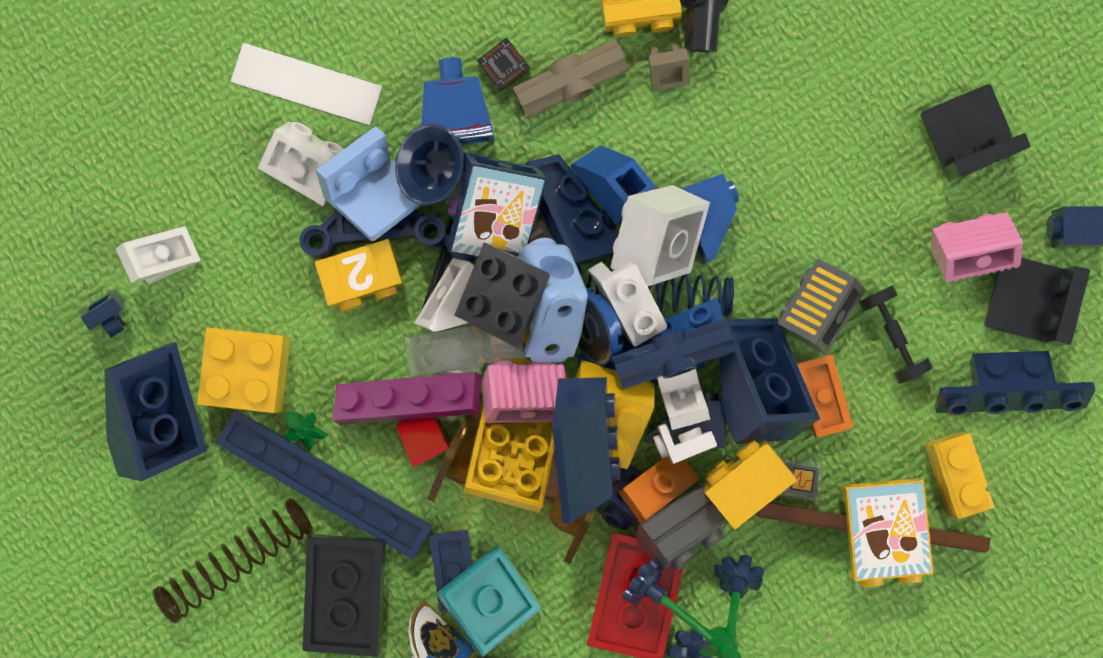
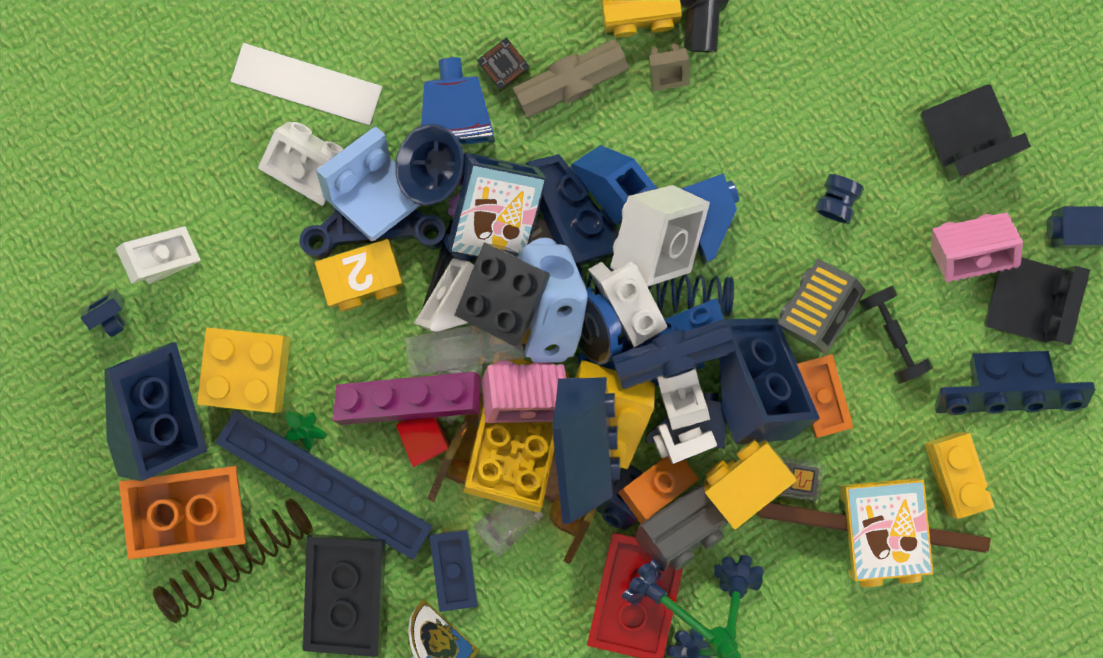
(182, 512): none -> orange slope
(489, 601): teal tile -> none
(505, 525): none -> clear arch
(839, 198): none -> dark blue wheel

